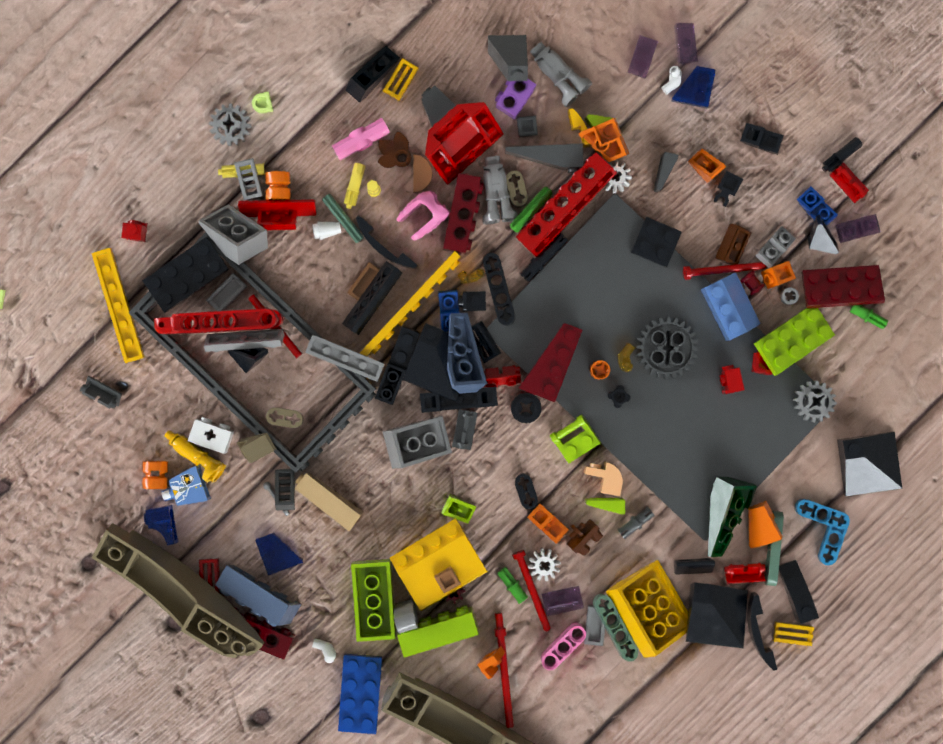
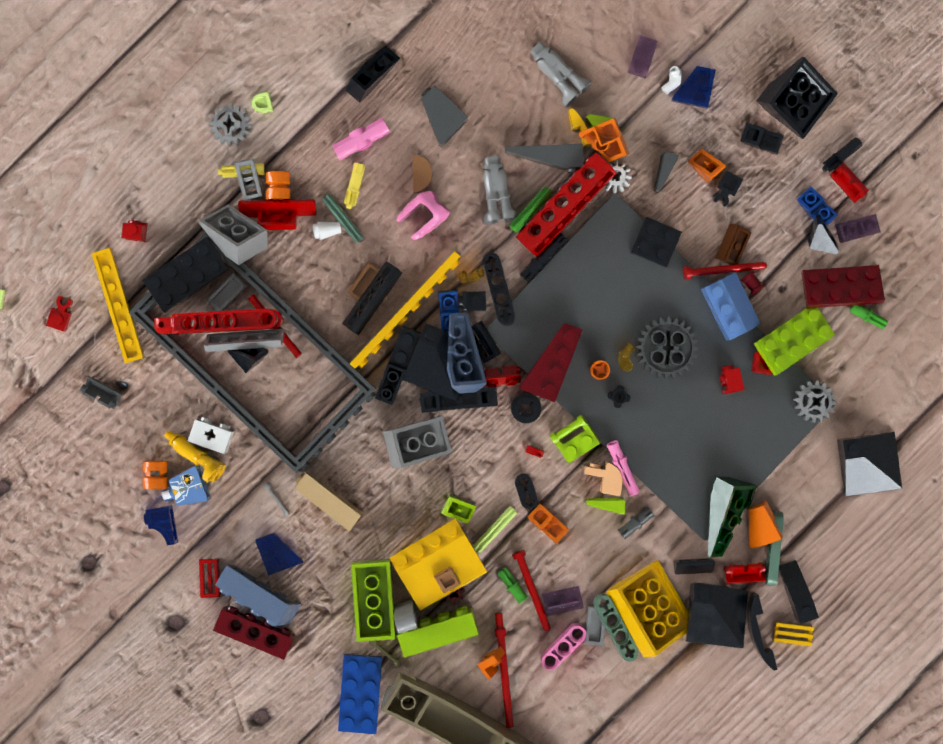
(59, 317): none -> red plate
(178, 591): dark tan slope -> none
(256, 447): dark tan slope -> none
(281, 500): dark grey slope -> none
(283, 422): dark tan beam -> none
(327, 649): white arm -> none
(344, 358): light grey plate -> none
(373, 188): light yellow piece -> none
(392, 93): yellow tile -> none
(392, 150): reddish brown plate -> none
(397, 663): none -> dark tan hinge
(402, 260): black slope -> none
(461, 138): red slope -> none
(464, 183): dark red brick -> none
(464, 429): dark grey hinge -> none
(495, 529): none -> yellowish green axle
(510, 55): dark grey slope -> none
(512, 190): dark tan beam -> none
(519, 97): medium lavender brick -> none
(527, 126): dark grey tile -> none
(534, 451): none -> red tile
(546, 558): white gear -> none
(582, 535): reddish brown hips -> none
(620, 462): none -> bright pink pin
(685, 43): clear purple slope -> none
(775, 247): light grey slope -> none
(778, 275): orange bracket -> none
(788, 290): light grey bush -> none
(798, 97): none -> black slope
(832, 527): dark azure beam -> none

